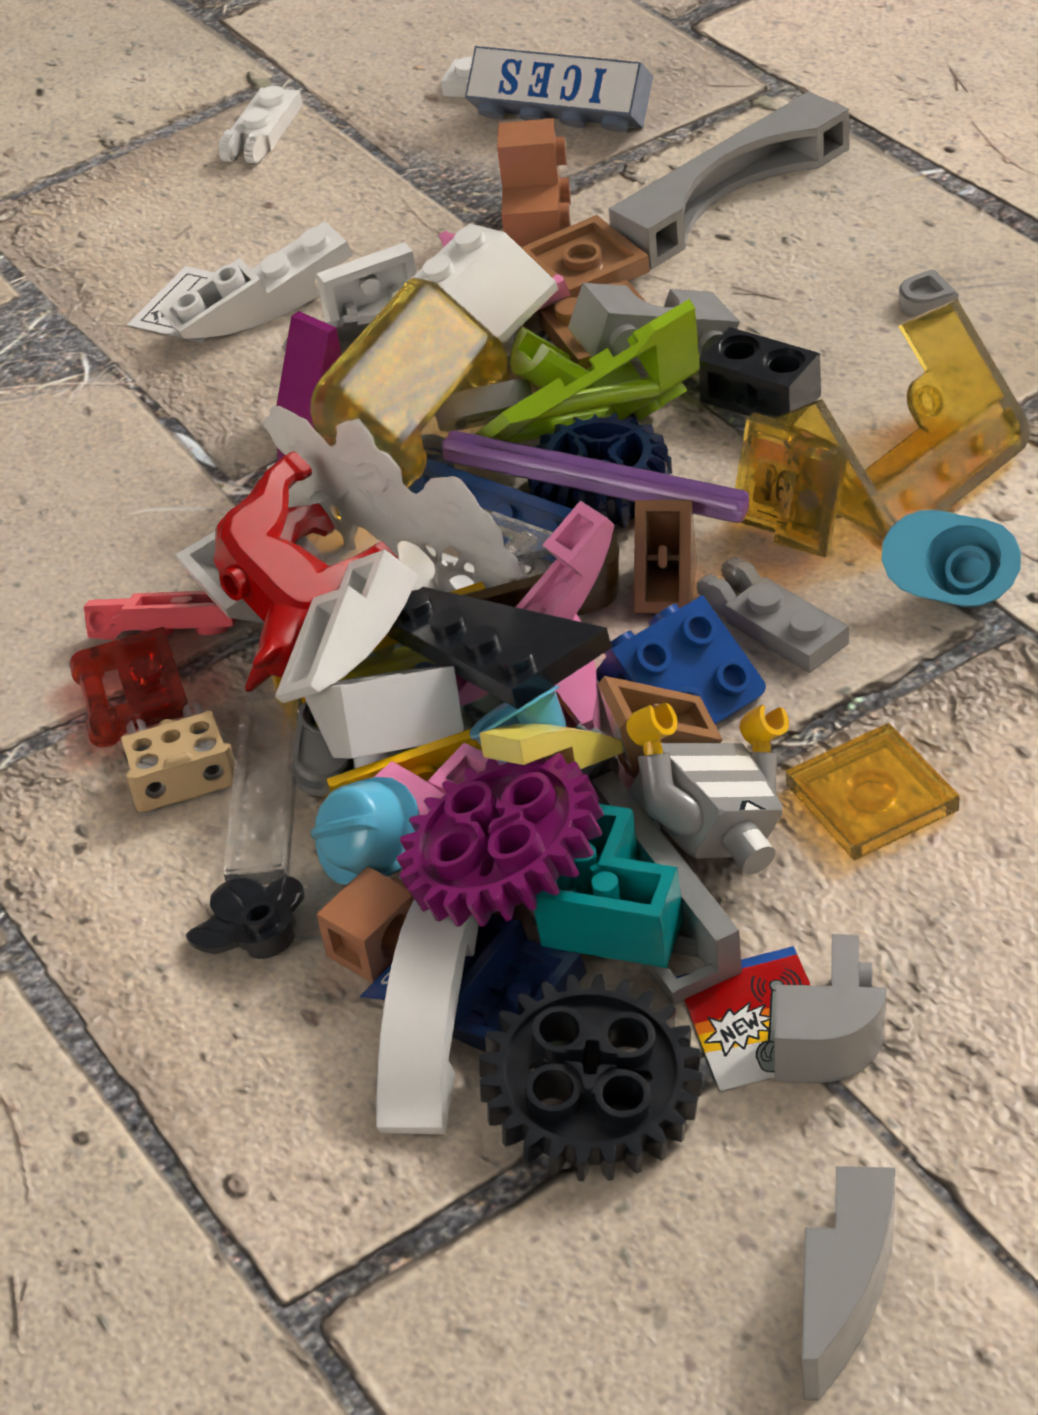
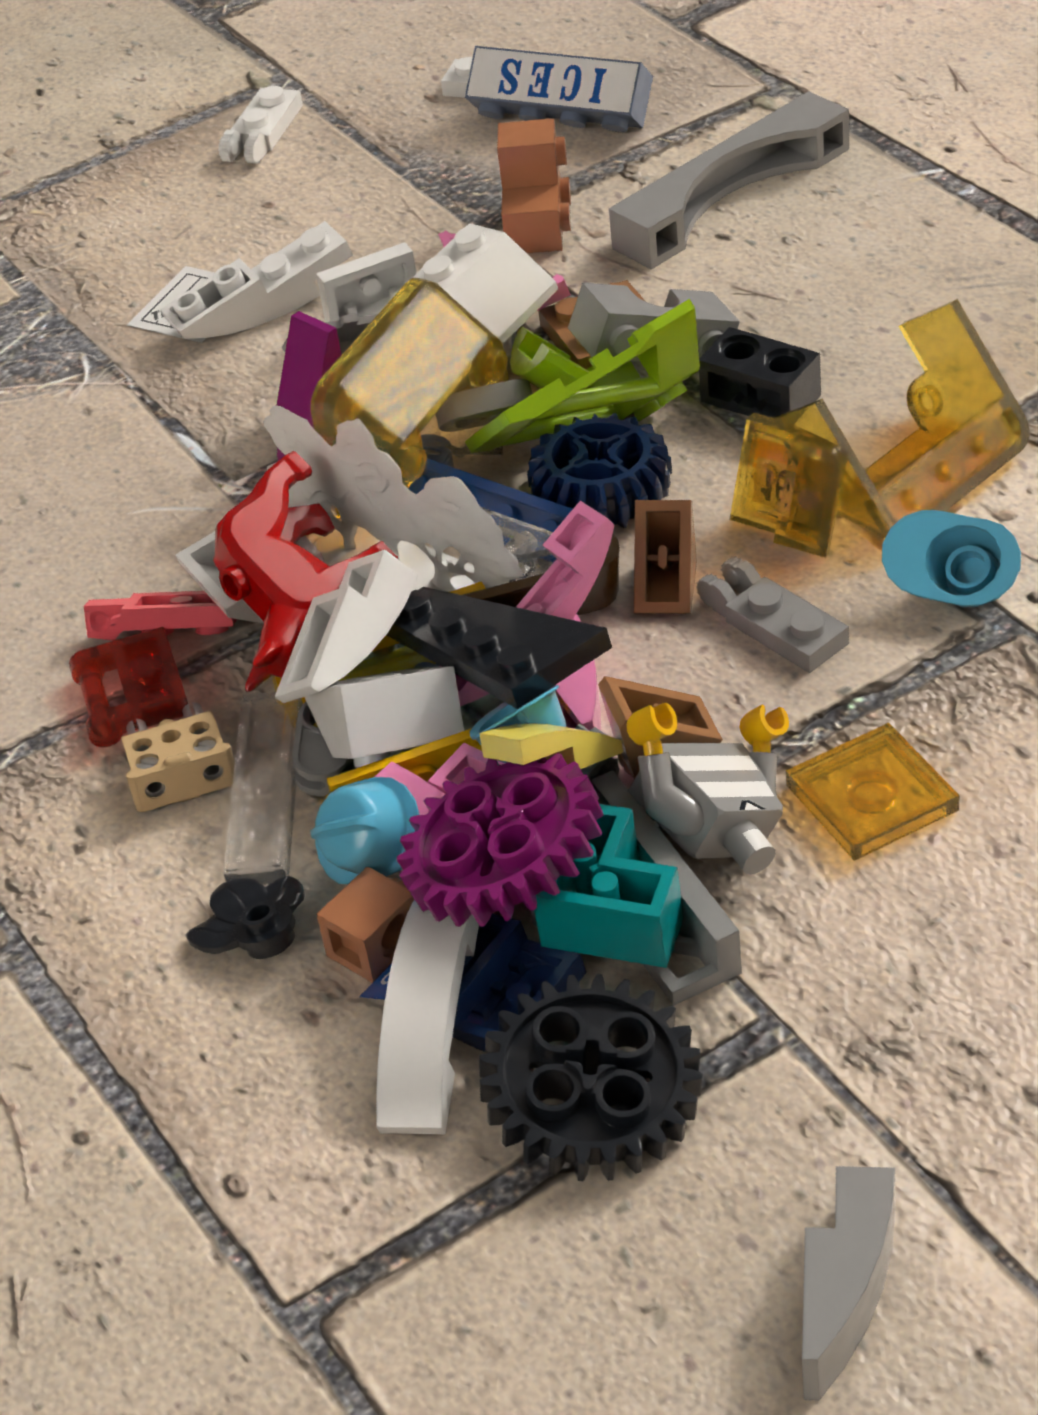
(589, 254): medium nougat plate -> none
(593, 475): medium lavender axle -> none
(688, 654): blue bracket -> none
(739, 1017): sticker -> none
(830, 1029): light grey brick -> none
(924, 293): light grey tile -> none

